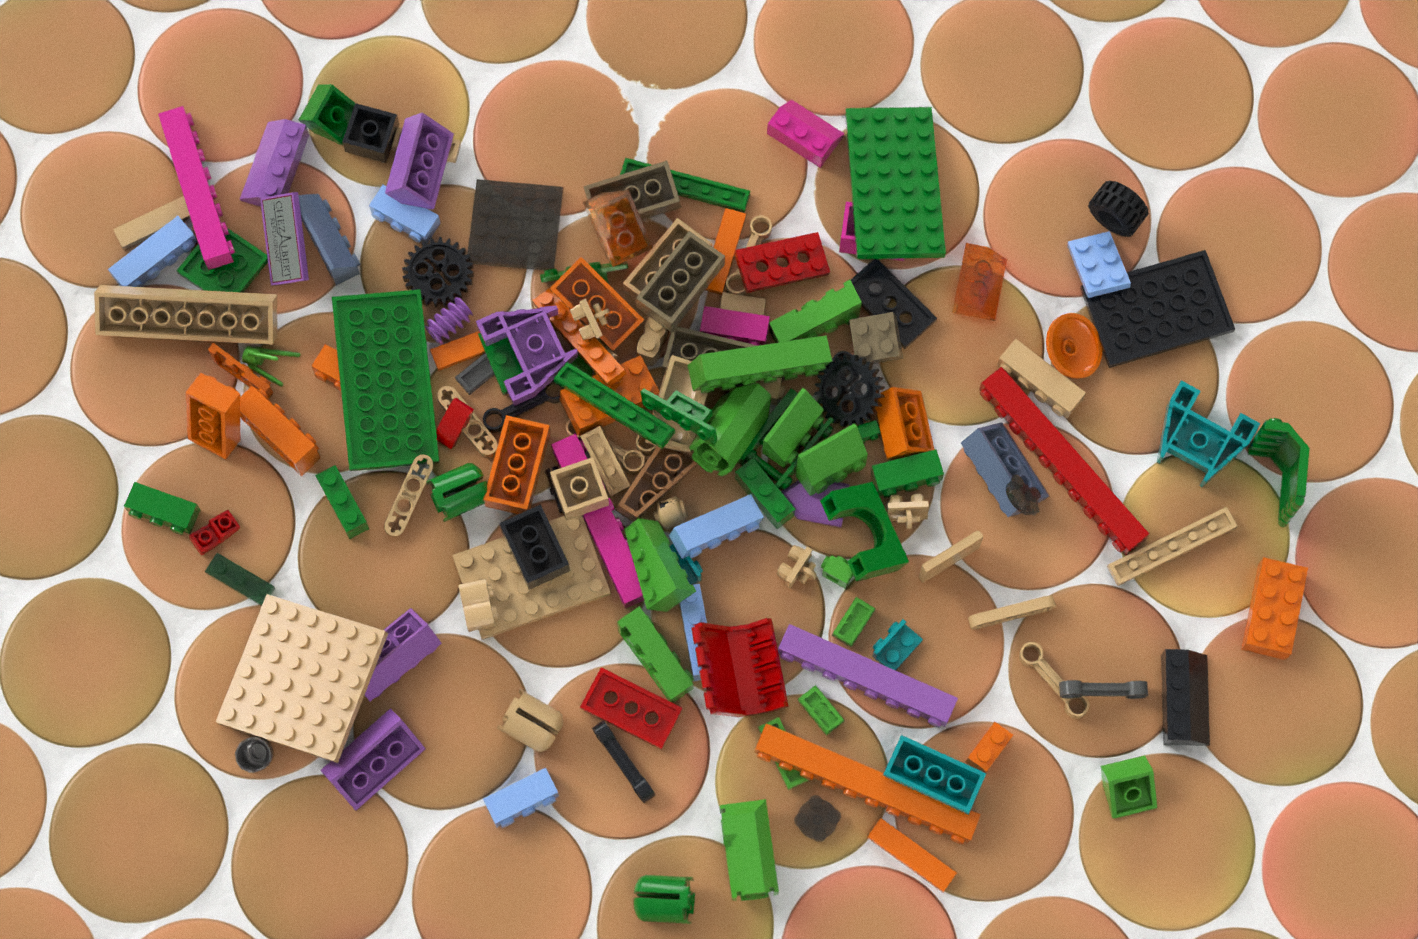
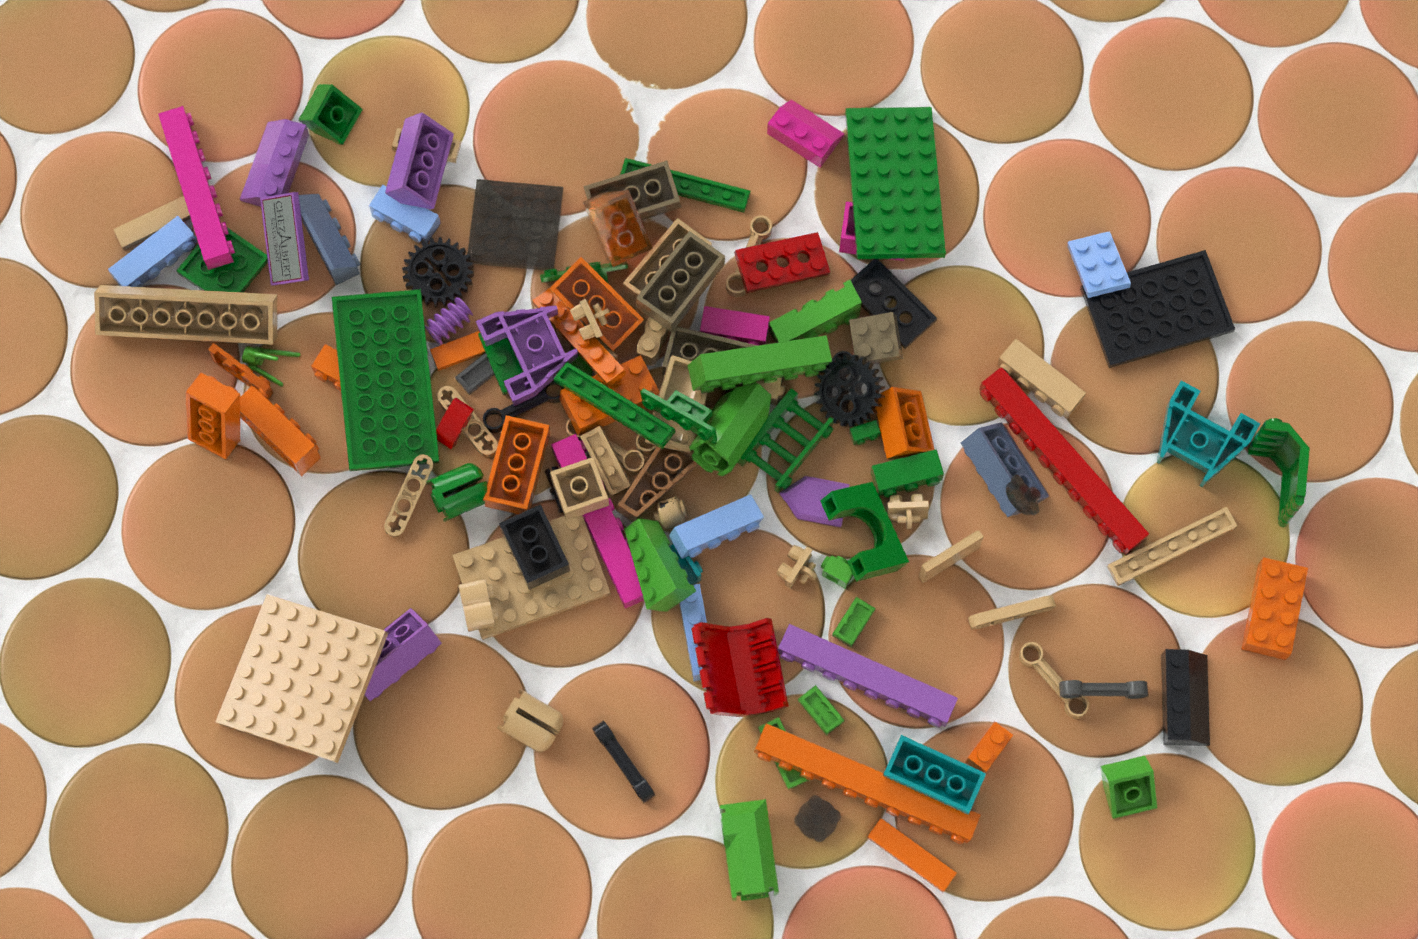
(161, 508): green brick -> none
(215, 532): red slope -> none
(239, 579): clear green plate -> none
(254, 754): flat silver hair -> none
(342, 502): green brick -> none
(370, 133): black brick -> none
(373, 759): medium lavender slope -> none
(521, 798): light blue brick -> none
(631, 693): red plate -> none
(655, 655): bright green wedge -> none
(676, 899): green cylinder -> none
(726, 243): orange tile -> none
(743, 303): tan tile -> none
(765, 493): green brick -> none
(793, 429): bright green slope -> none
(831, 460): bright green slope -> none
(896, 646): teal bracket -> none
(979, 282): clear orange slope -> none
(1081, 342): orange dish -> none
(1118, 208): black tyre -> none

